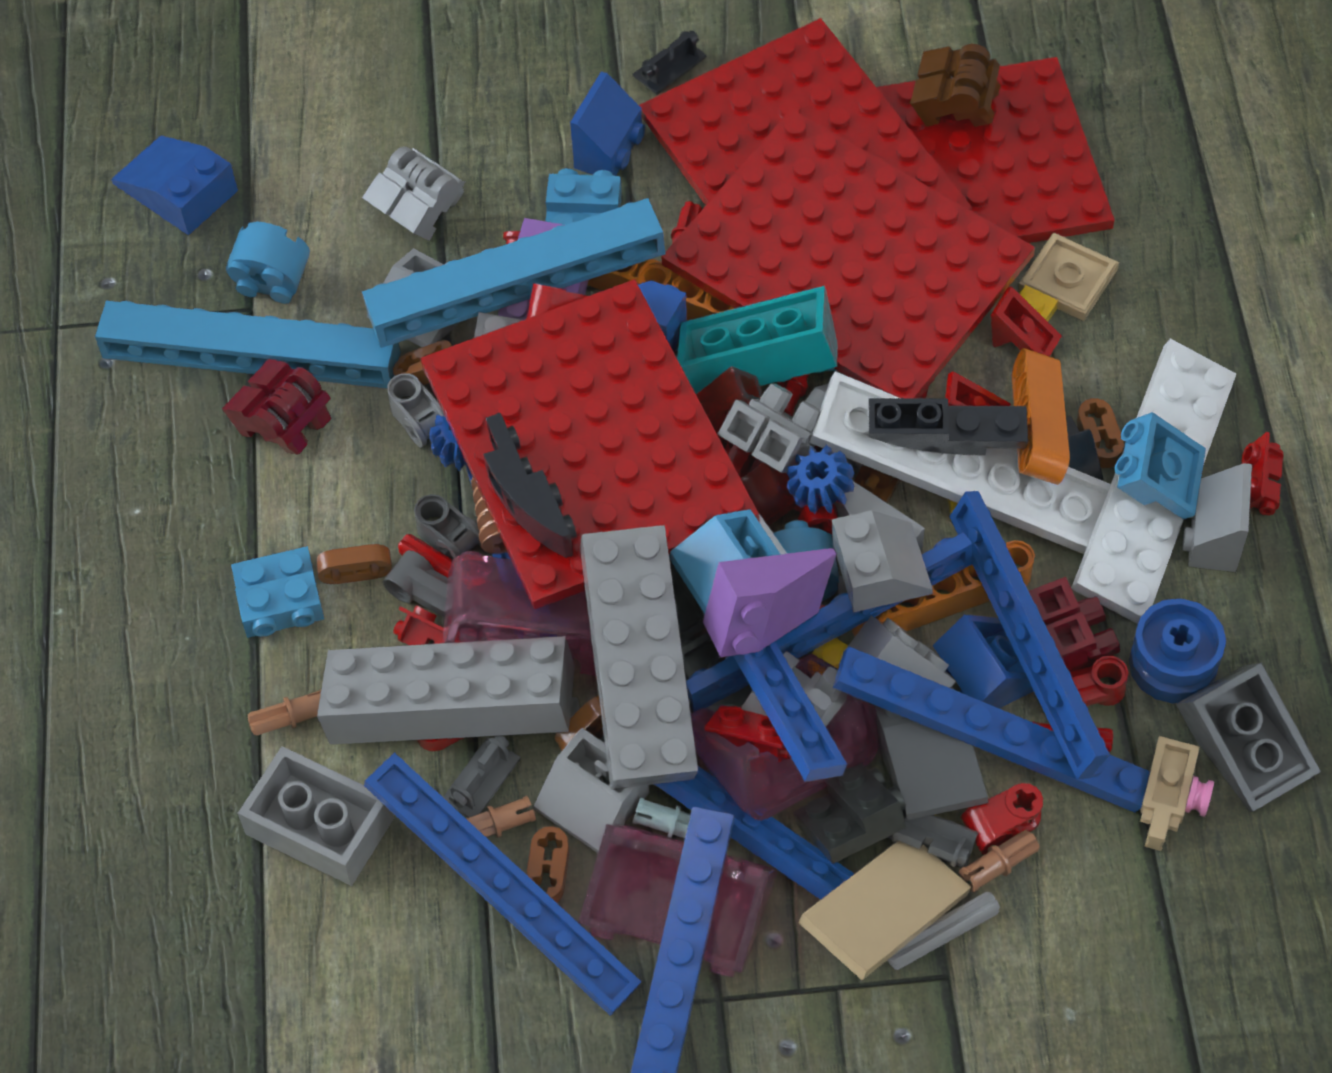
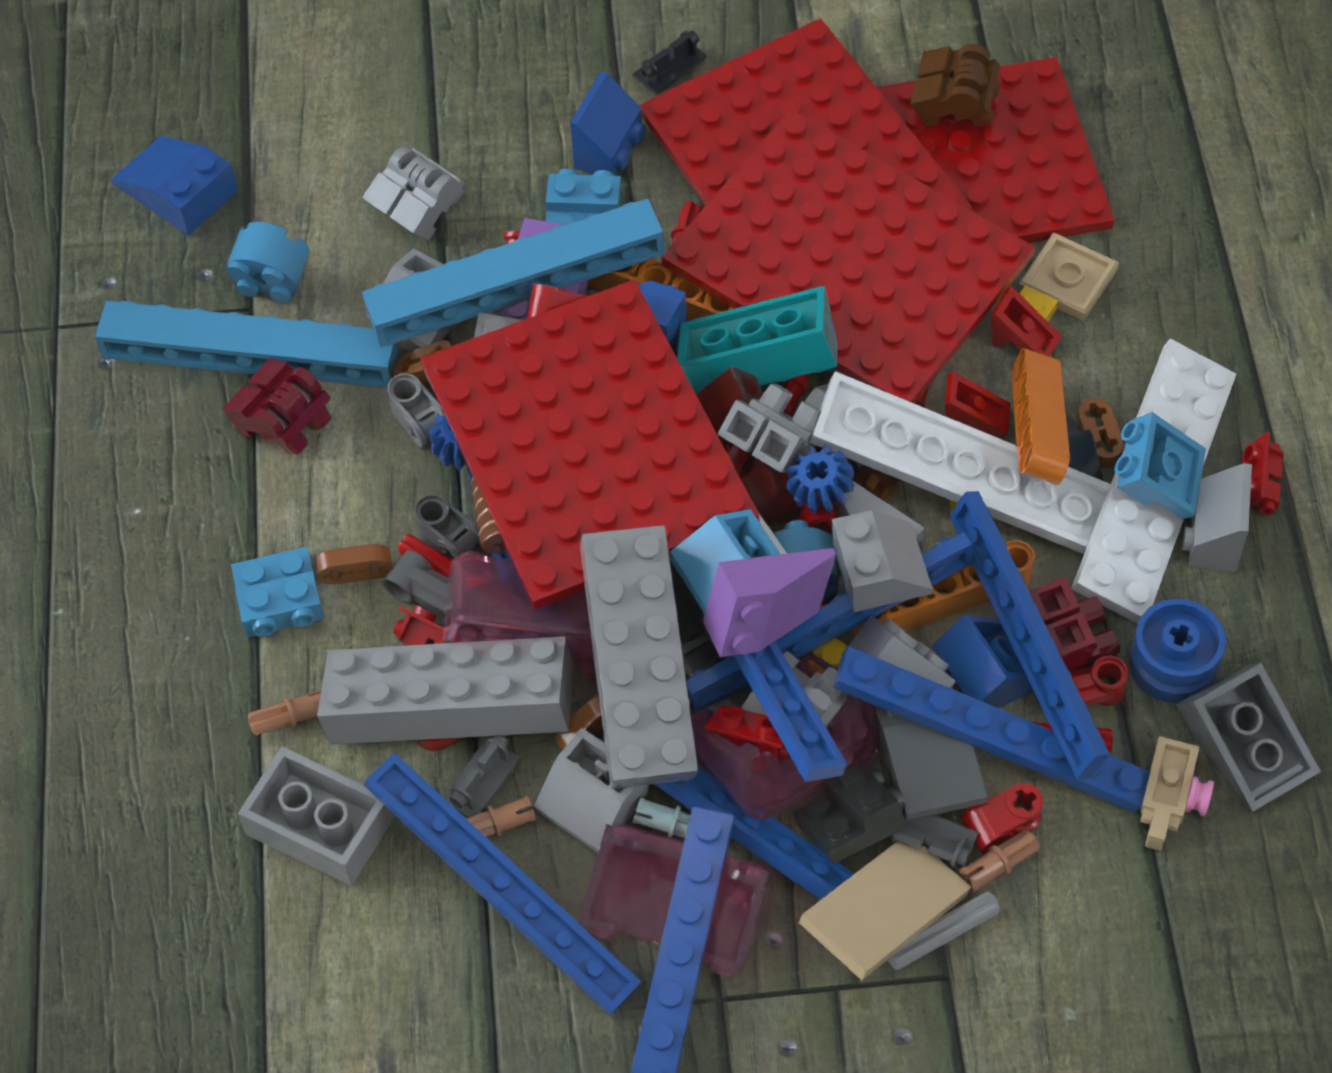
(525, 493): black slope -> none
(556, 867): dark orange beam -> none
(946, 429): black slope -> none

